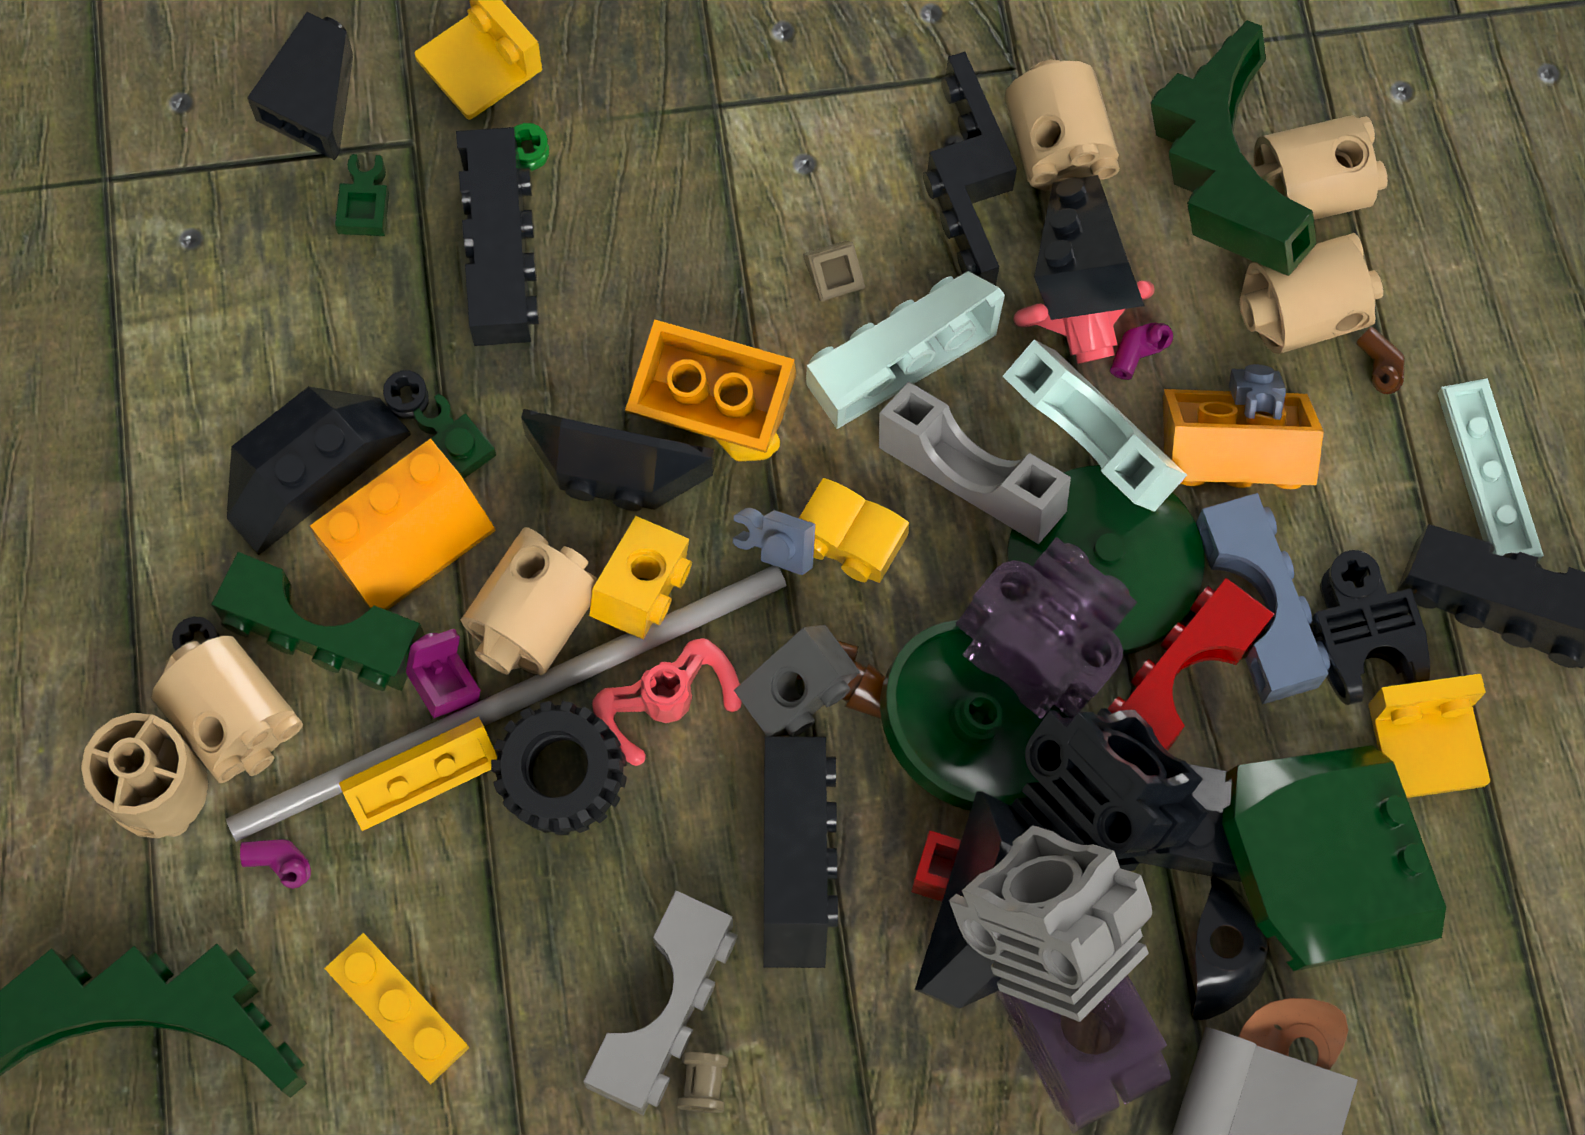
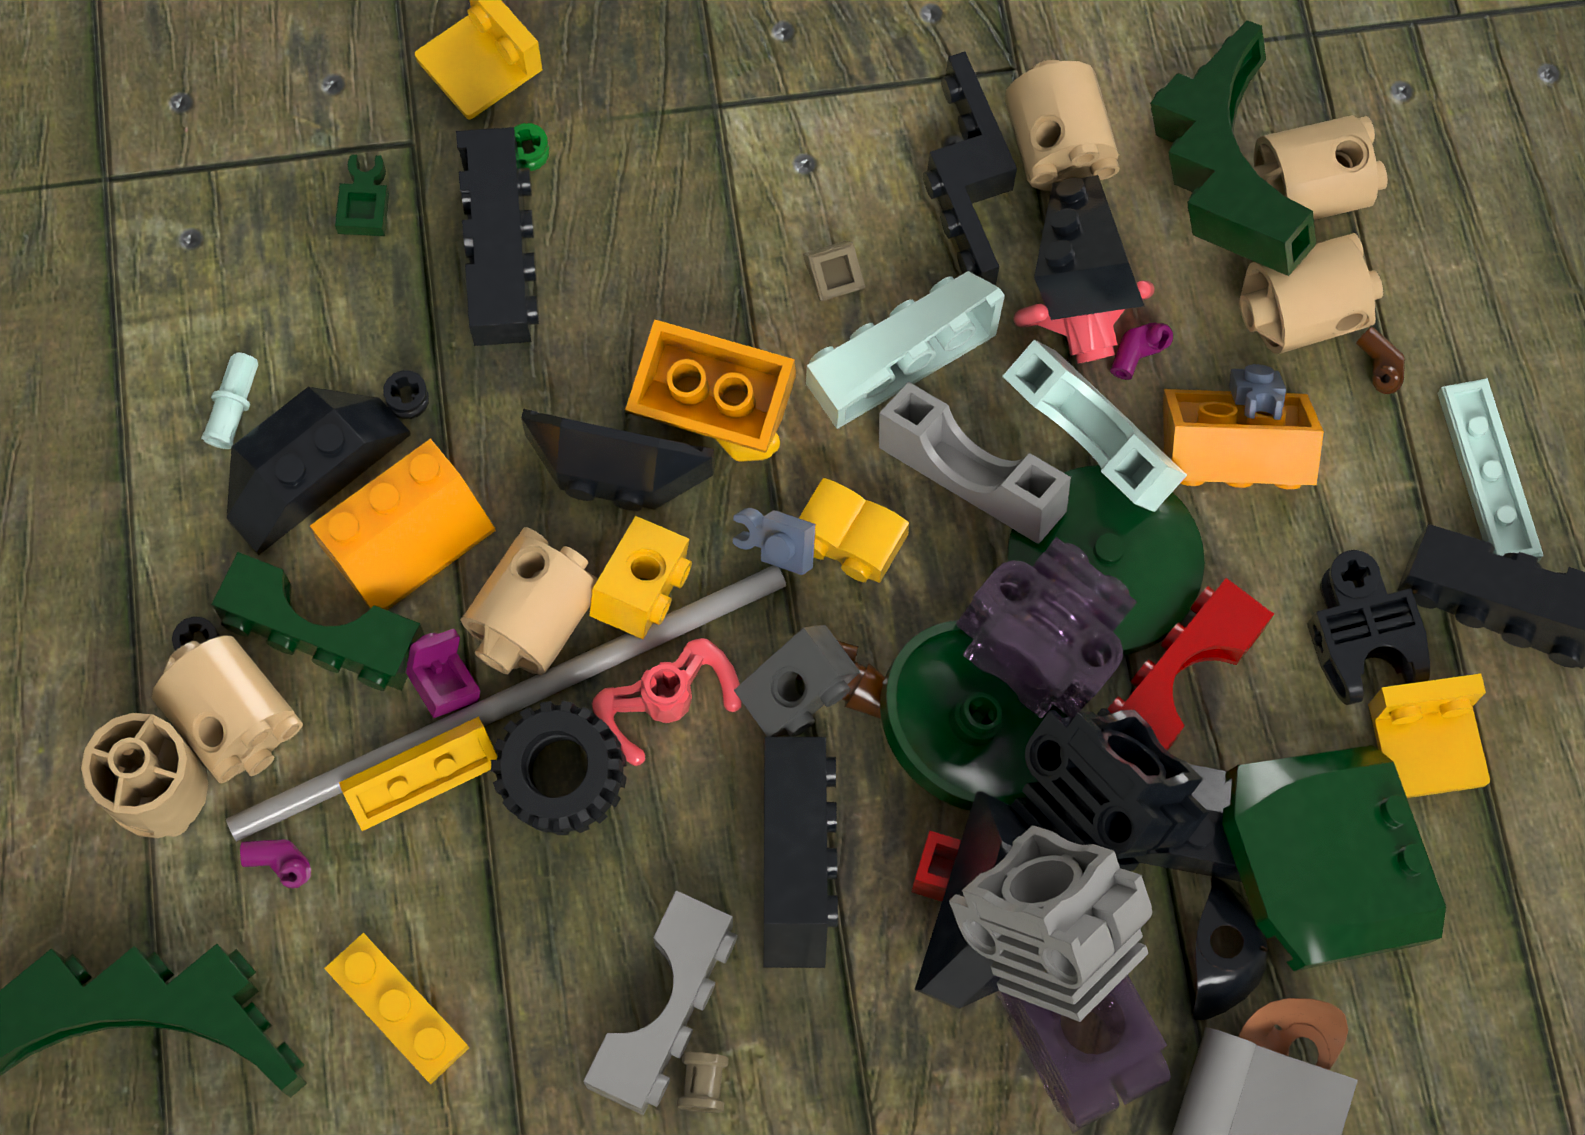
(230, 401): none -> light aqua axle
(308, 86): black slope -> none
(458, 439): dark green plate -> none
(1242, 541): sand blue arch -> none

